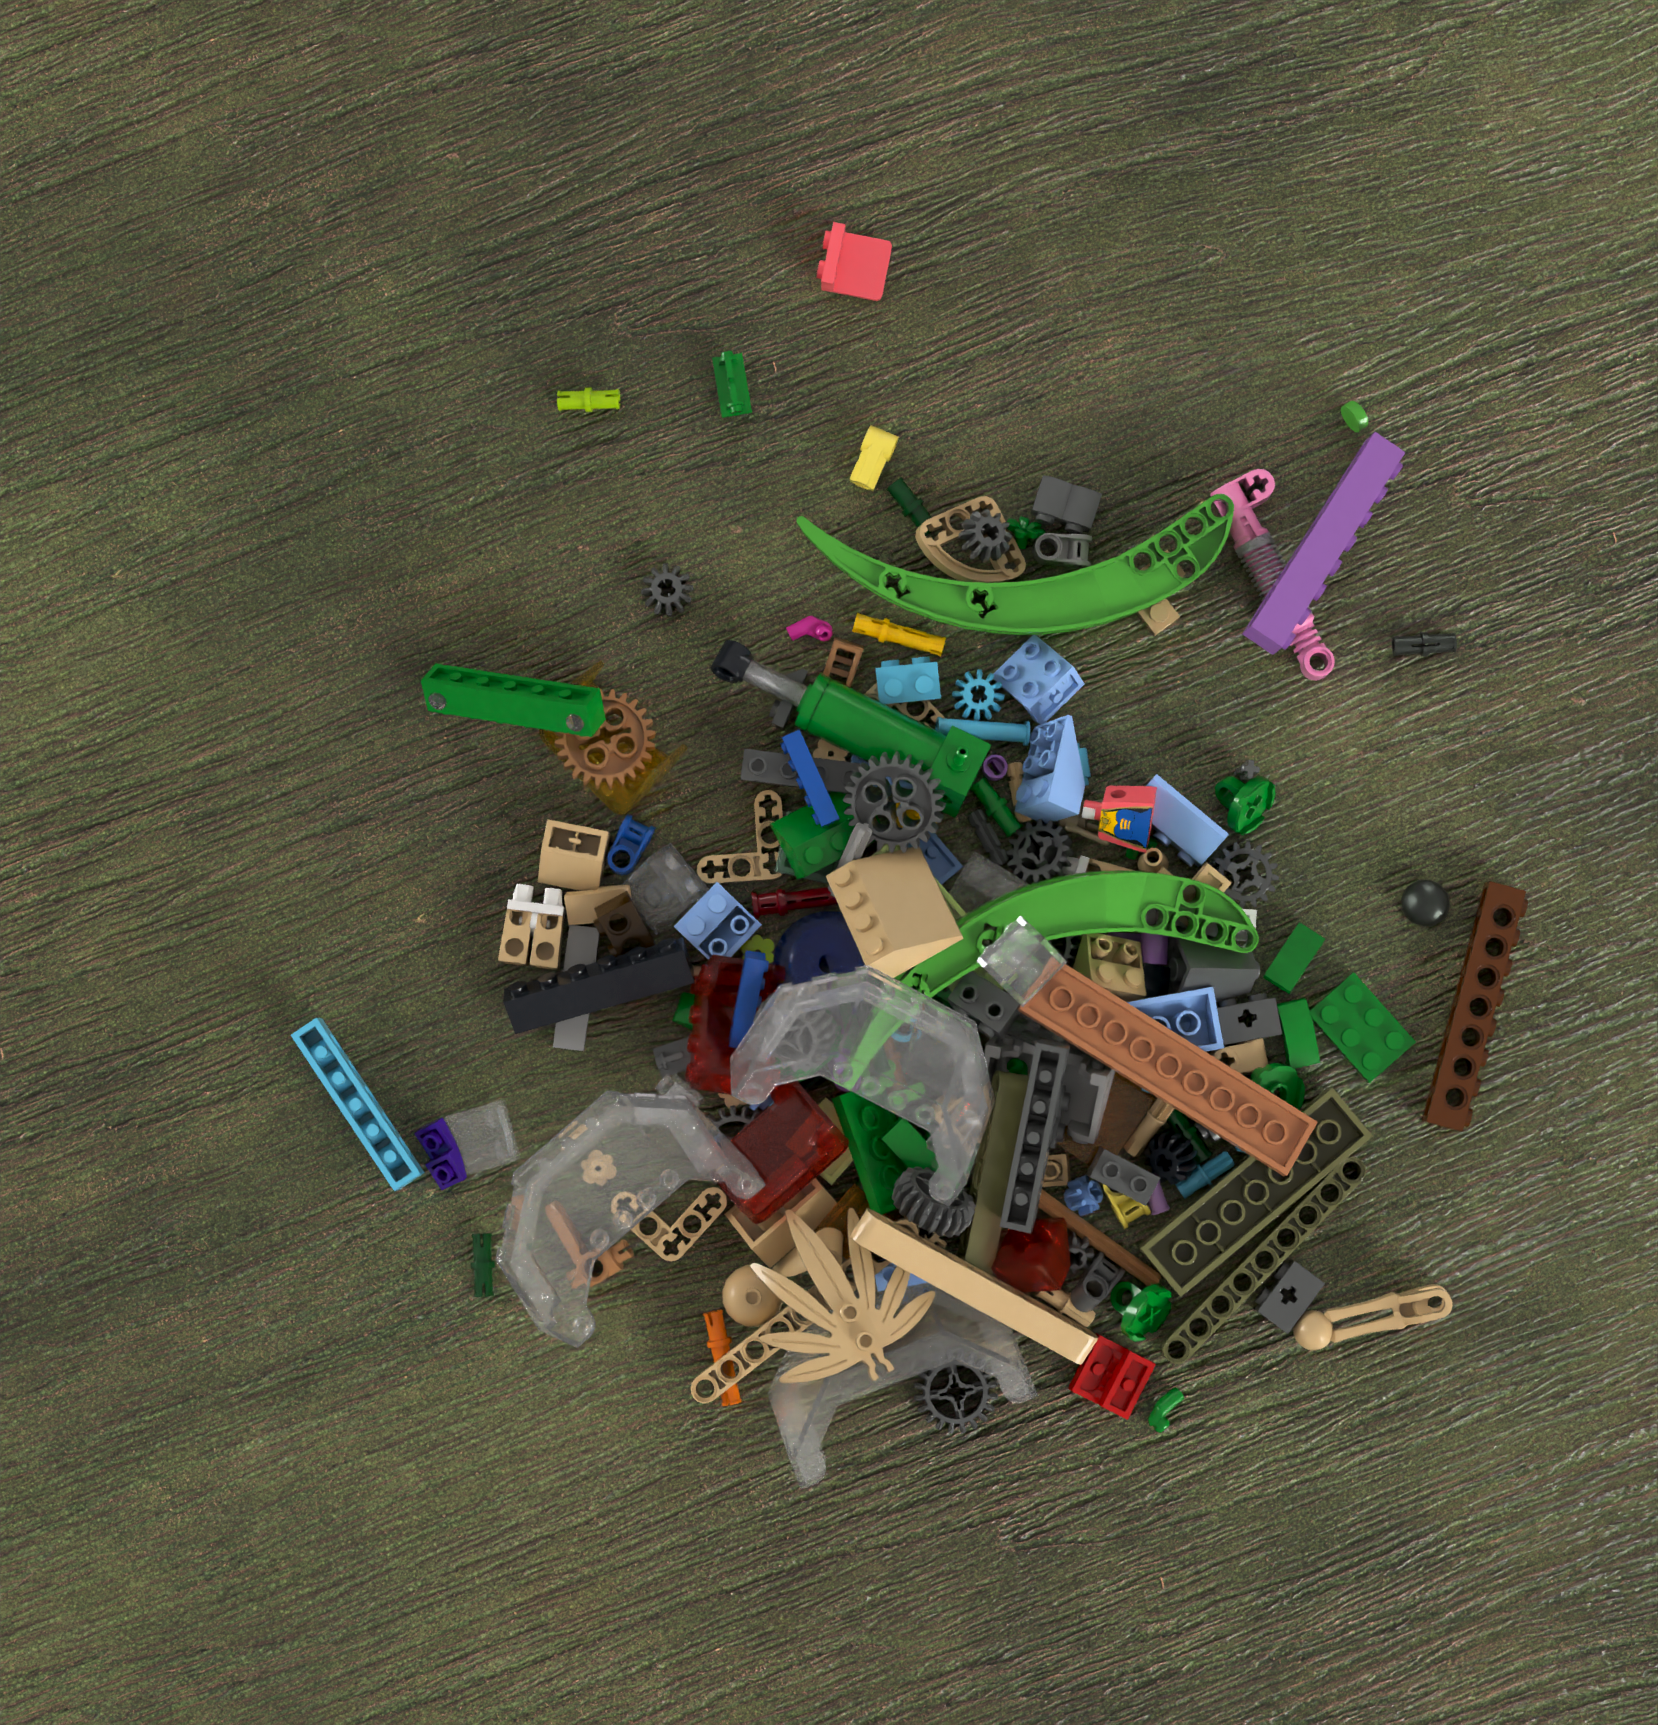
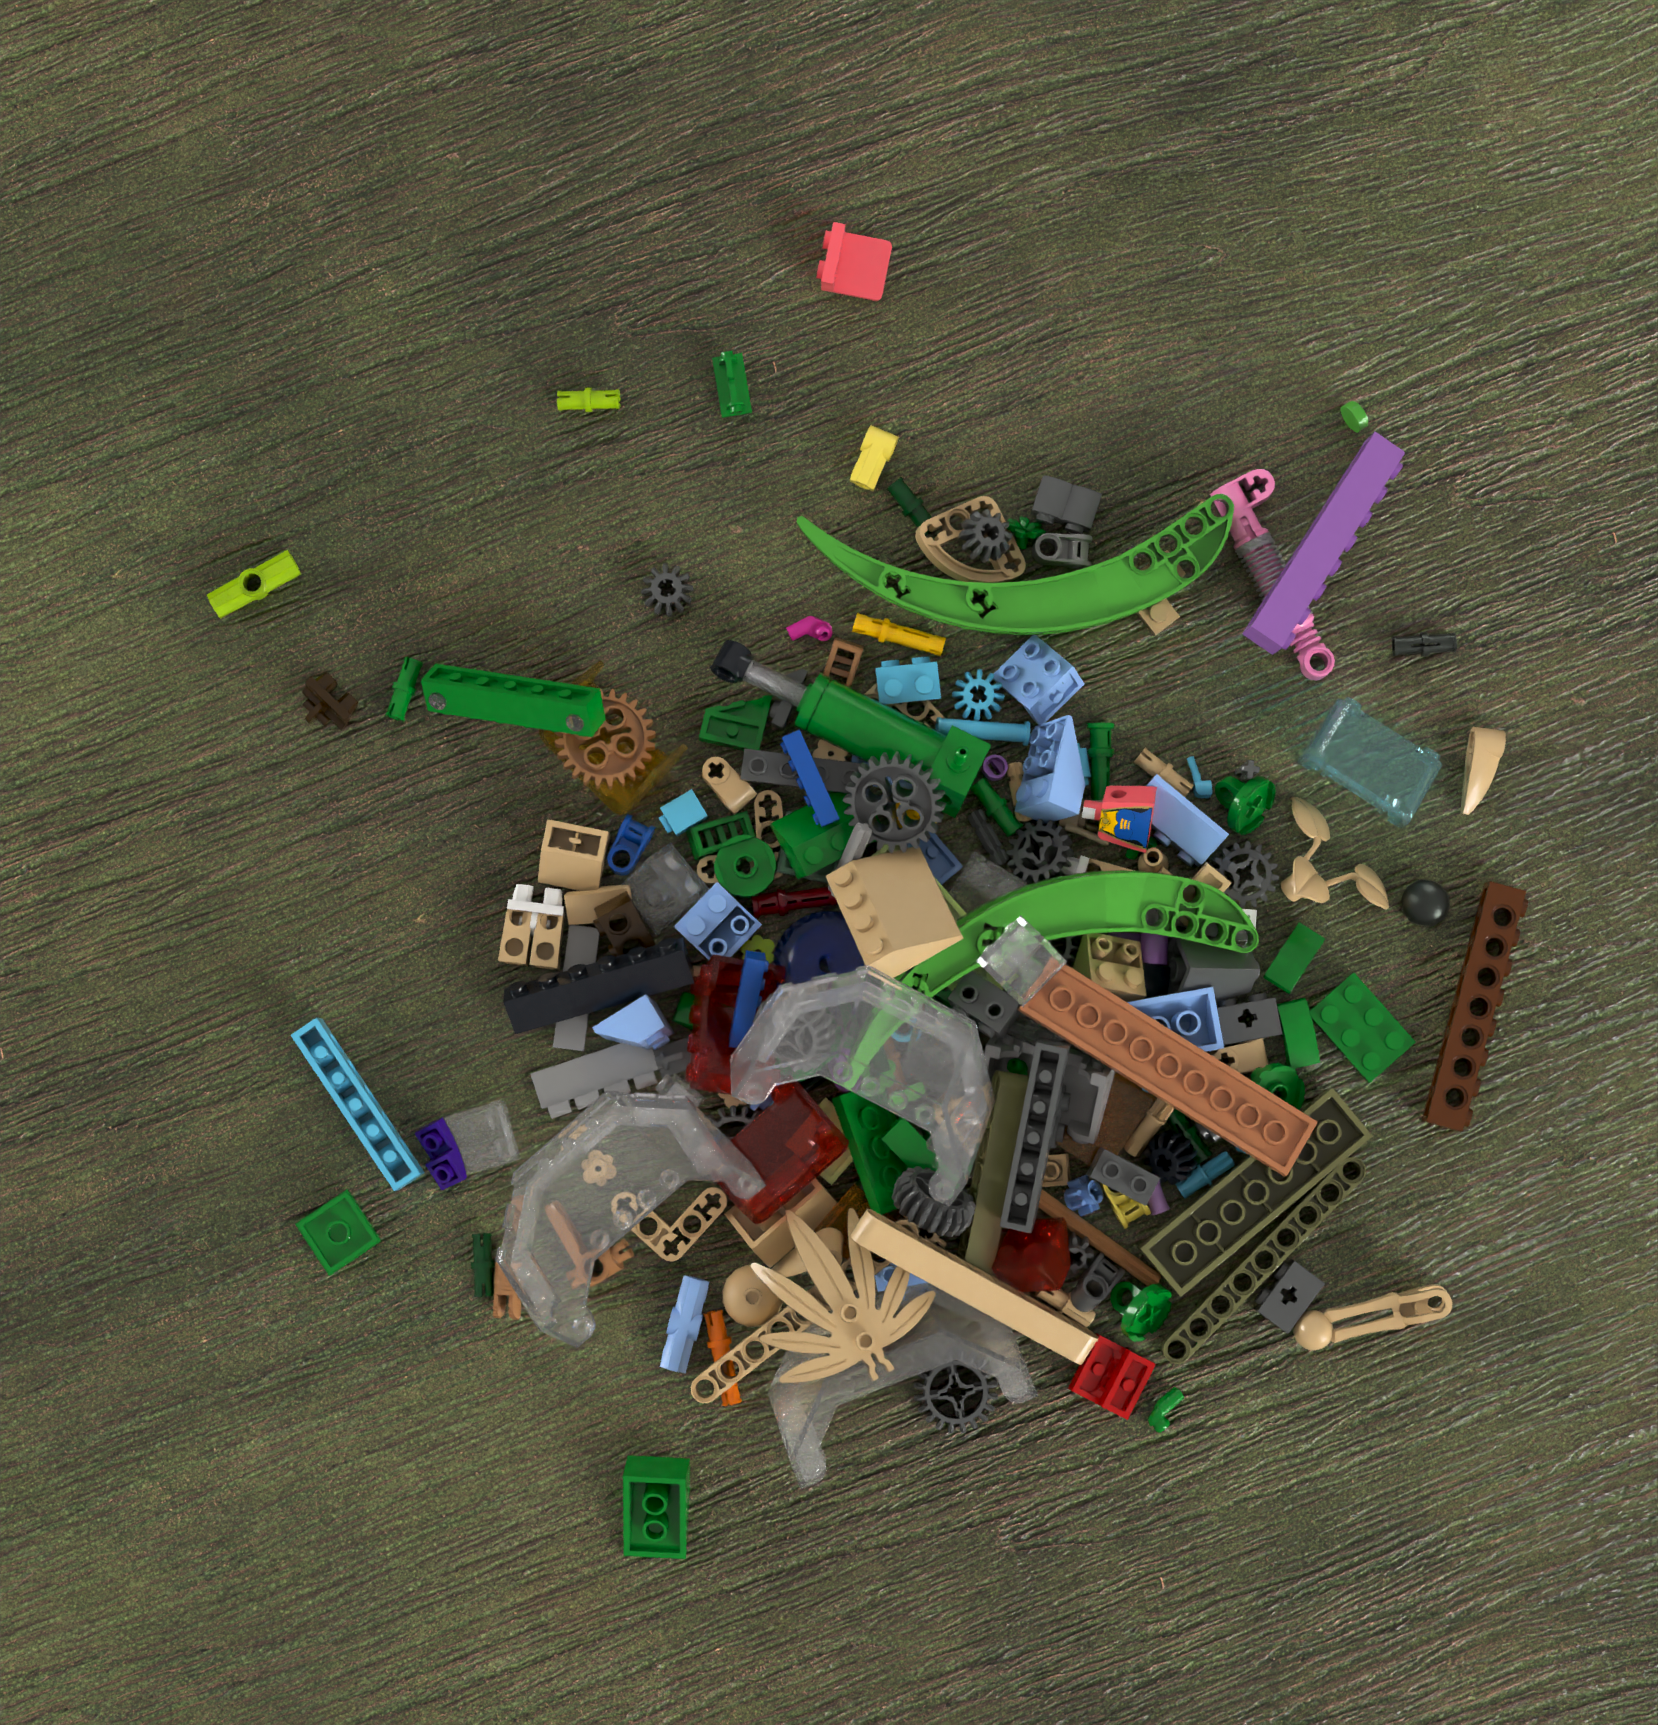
(272, 575): none -> lime piece
(324, 706): none -> dark brown hips
(338, 1232): none -> green plate
(404, 689): none -> green pin
(501, 1289): none -> medium nougat hinge
(587, 1074): none -> light grey windscreen
(637, 1025): none -> light blue slope
(656, 1506): none -> green slope
(682, 813): none -> medium azure brick
(684, 1324): none -> light blue piece
(694, 831): none -> green slope
(729, 788): none -> tan piece
(729, 858): none -> green plate
(736, 725): none -> green wing
(1100, 754): none -> green pin
(1153, 766): none -> tan pin
(1201, 789): none -> medium azure hand
(1306, 882): none -> tan plant
(1371, 761): none -> clear light blue windscreen
(1482, 759): none -> tan piece

